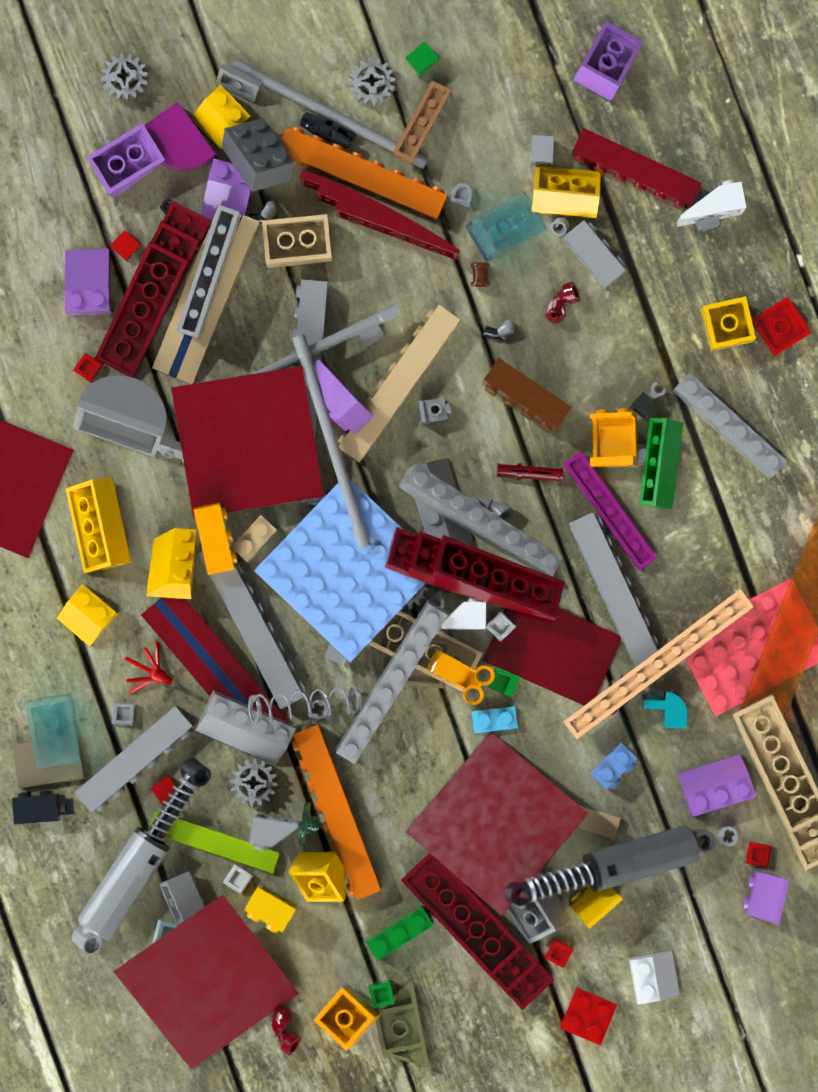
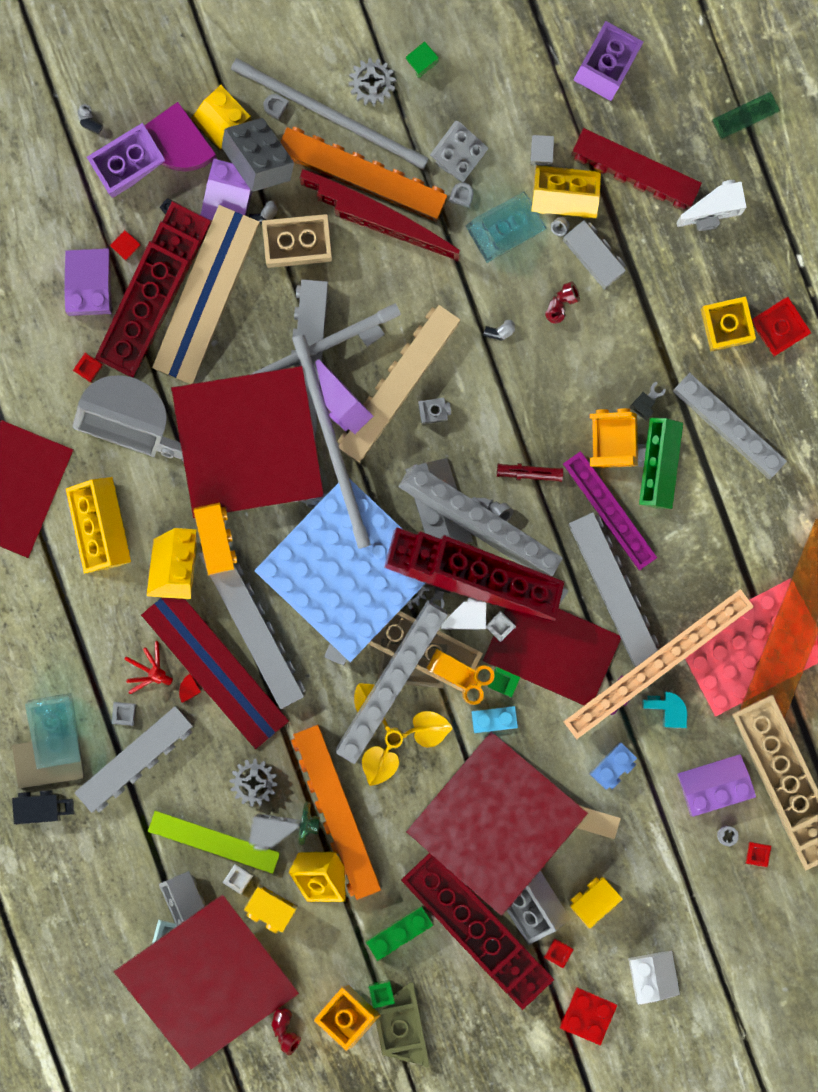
(86, 119): none -> arm
(87, 615): yellow slope -> none
(133, 76): light grey gear -> none
(135, 865): light grey piece -> none
(163, 788): red tile -> none
(188, 688): none -> red tile
(209, 272): light grey brick -> none
(231, 724): light grey slope -> none
(238, 82): light grey plate -> none
(254, 539): tan brick -> none
(275, 106): none -> light grey tile
(321, 703): light grey bush -> none
(327, 130): black hinge -> none
(349, 703): light grey piece -> none
(380, 764): none -> yellow plant
(421, 122): medium nougat plate -> none
(458, 151): none -> light grey plate
(480, 274): reddish brown bush -> none
(526, 395): reddish brown brick -> none
(619, 864): dark grey piece -> none
(745, 115): none -> clear green plate
(766, 896): medium lavender slope -> none

